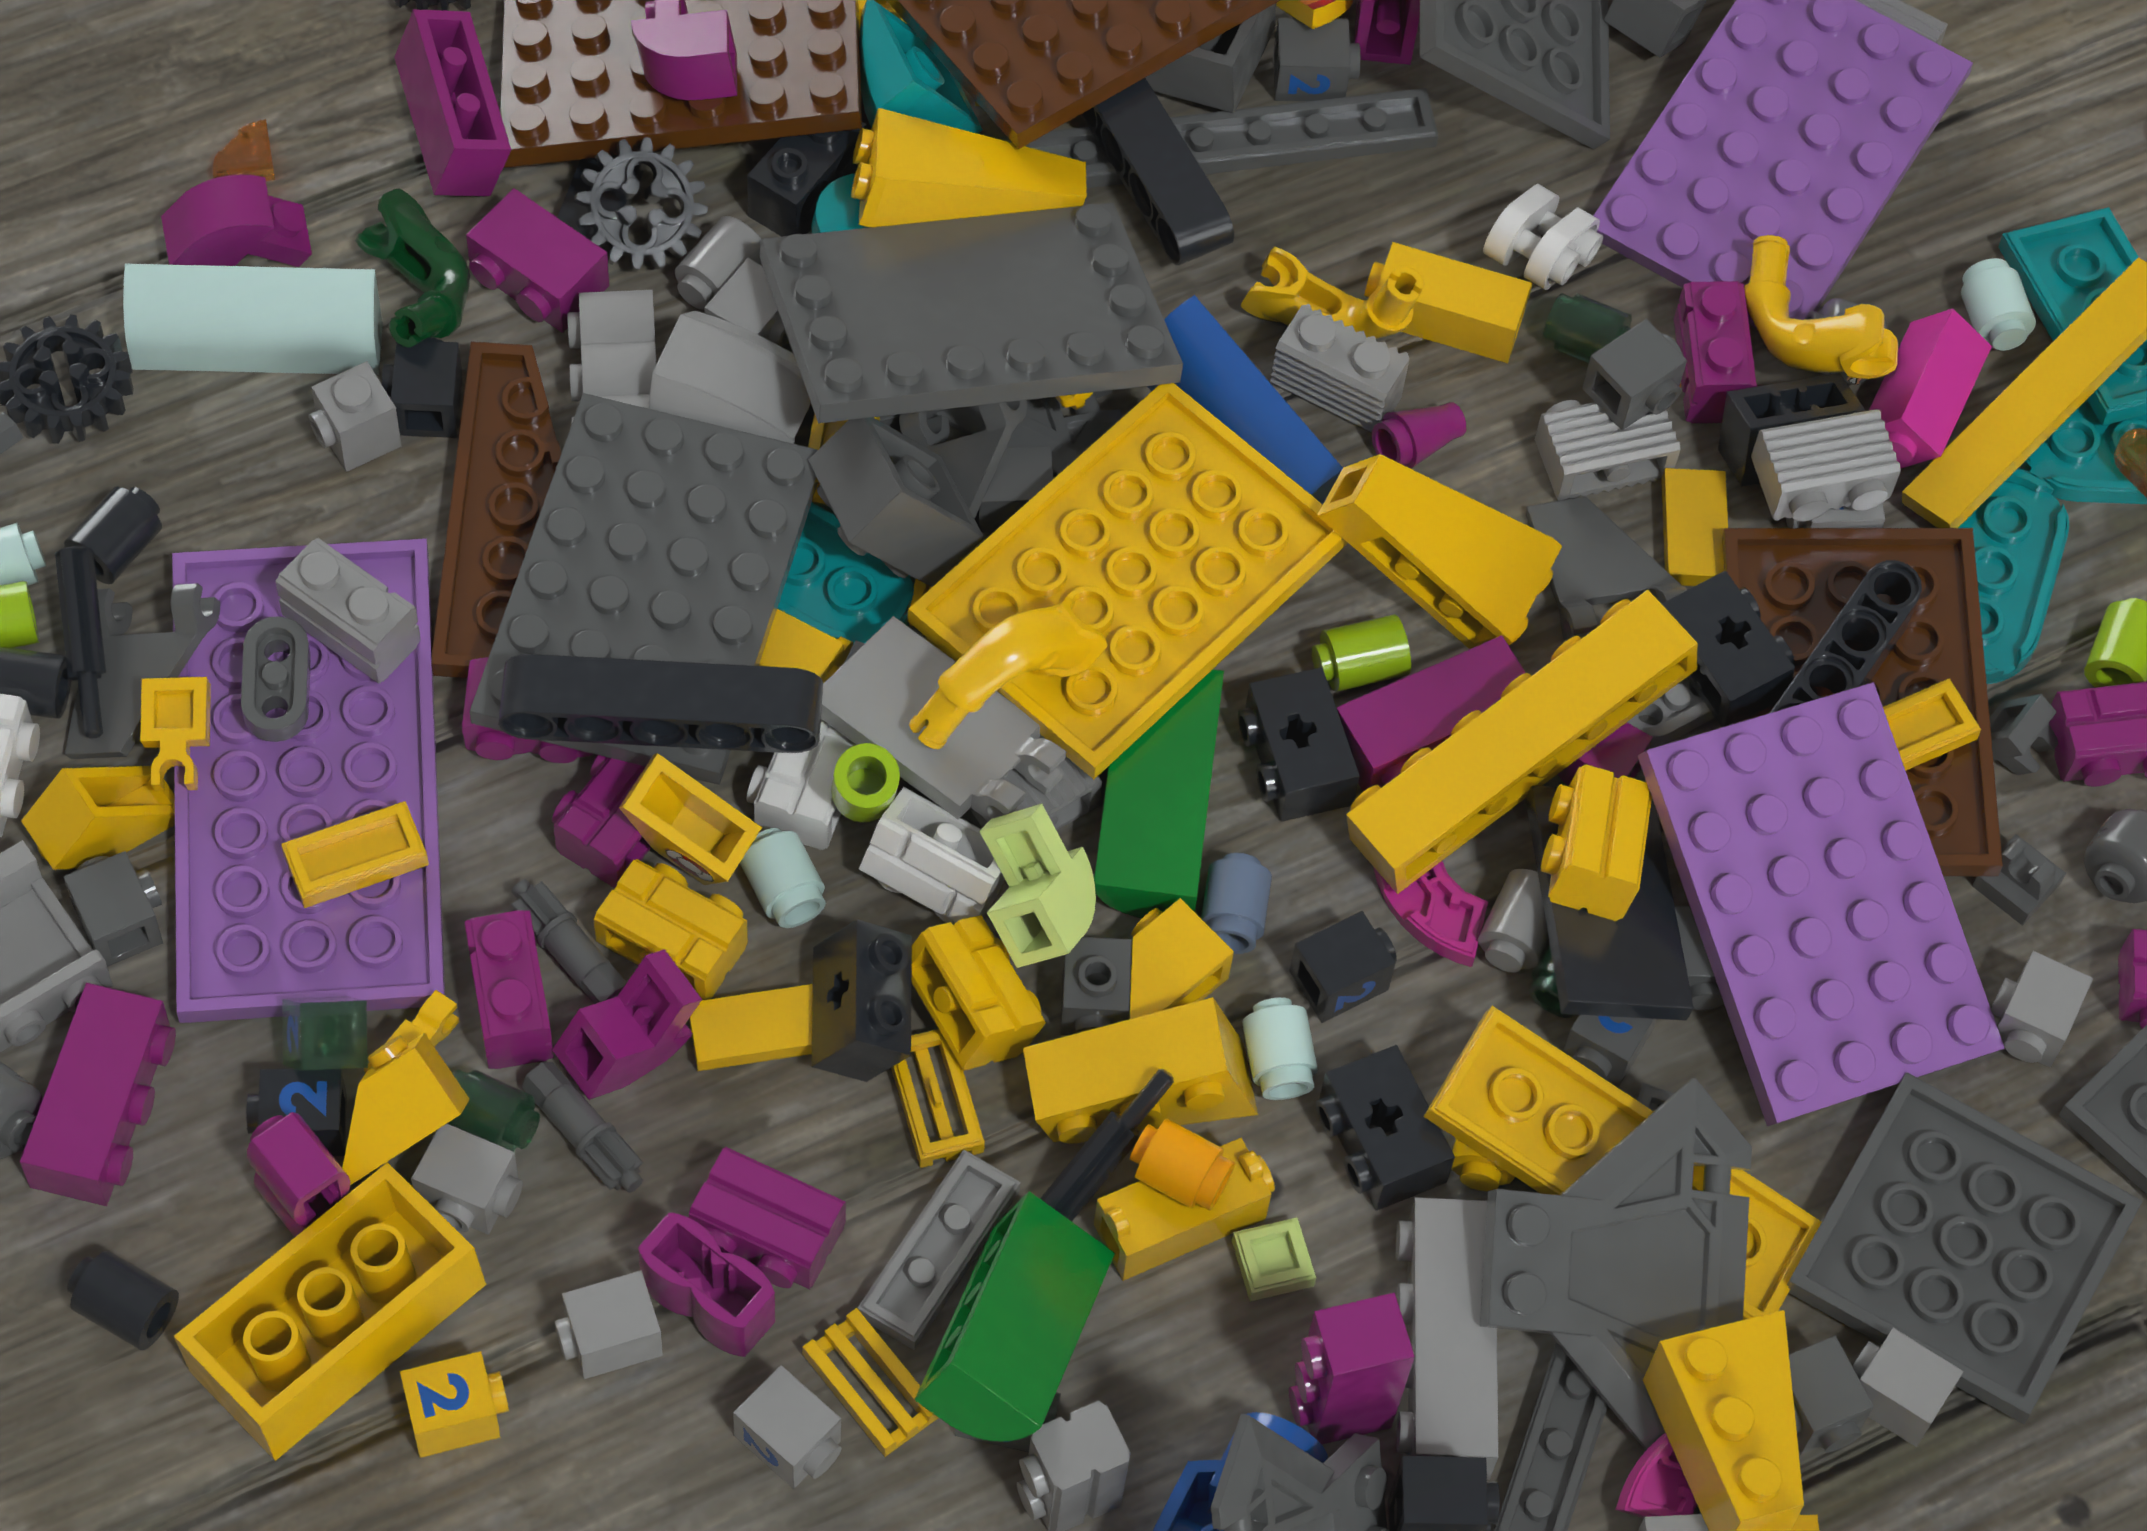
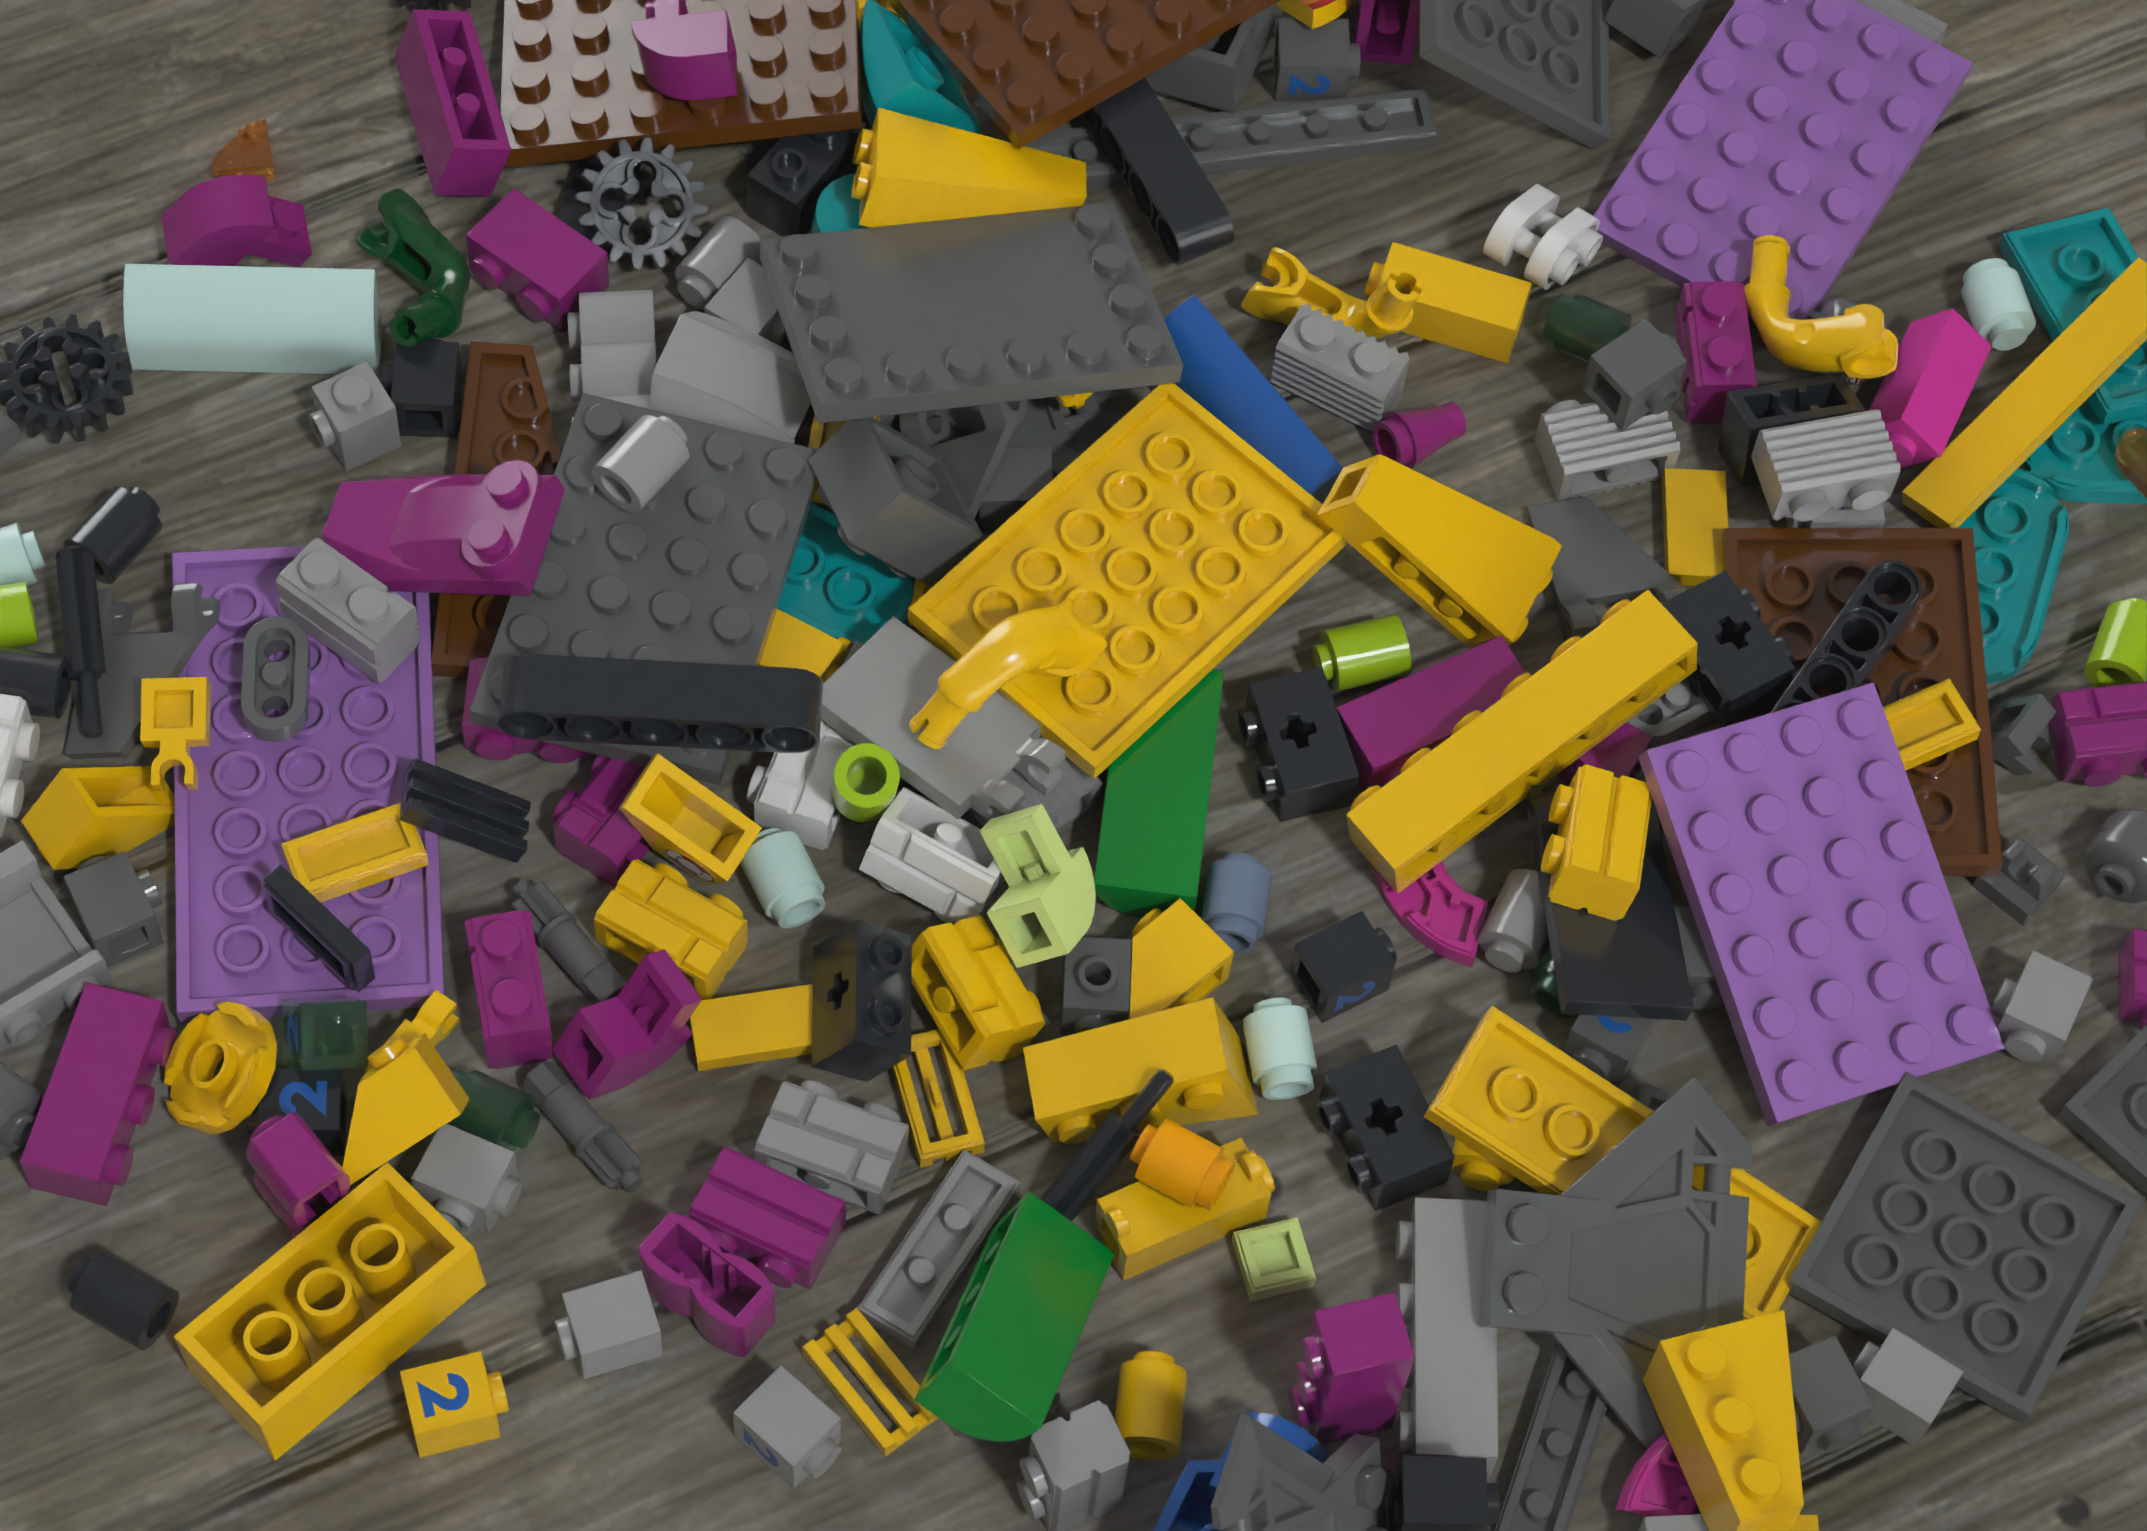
(249, 1056): none -> yellow tile
(318, 929): none -> black tile
(448, 529): none -> magenta slope
(465, 802): none -> black tile
(641, 462): none -> light grey brick
(834, 1144): none -> light grey brick
(1151, 1405): none -> yellow brick

